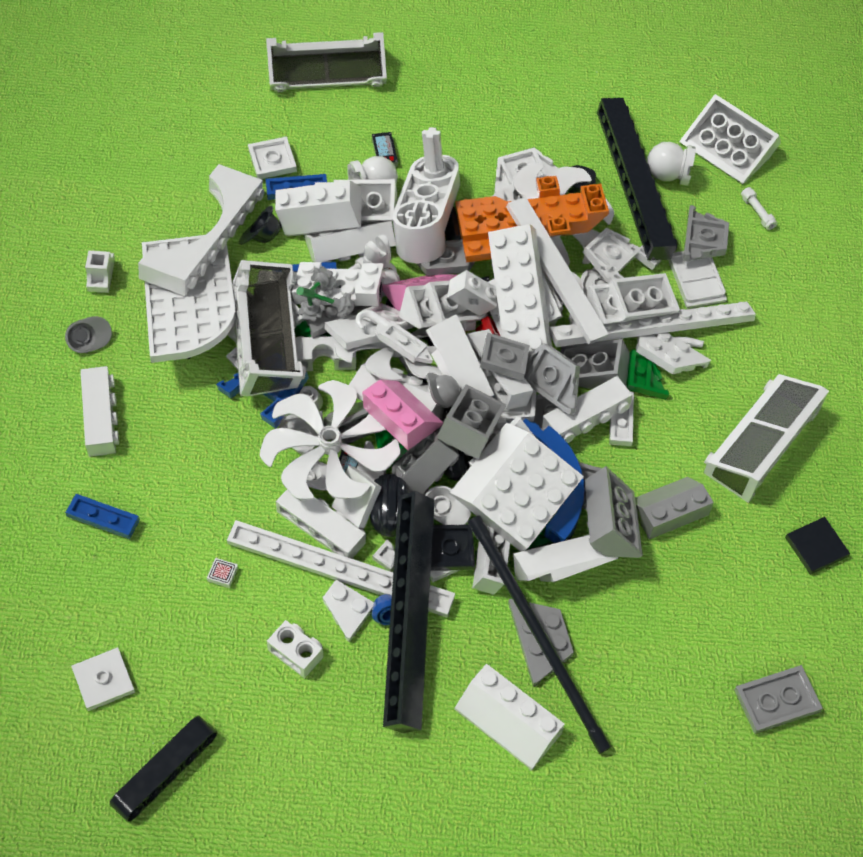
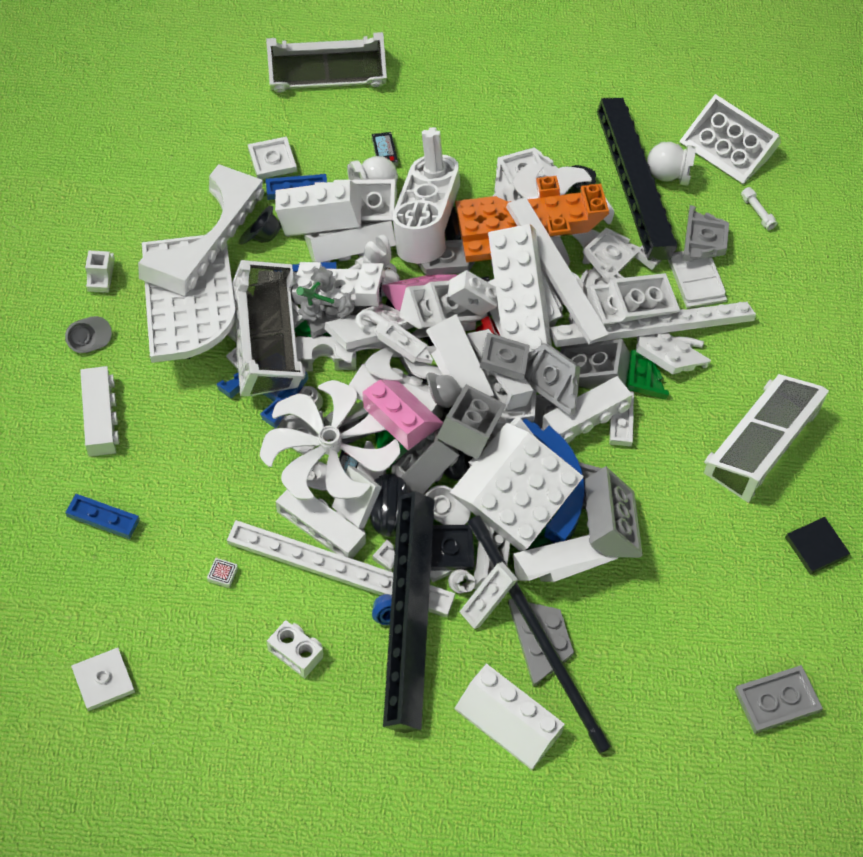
(163, 768): black beam -> none
(347, 608): white wing -> none
(457, 576): none -> white bush
(488, 595): none -> white plate
(672, 506): light grey slope -> none

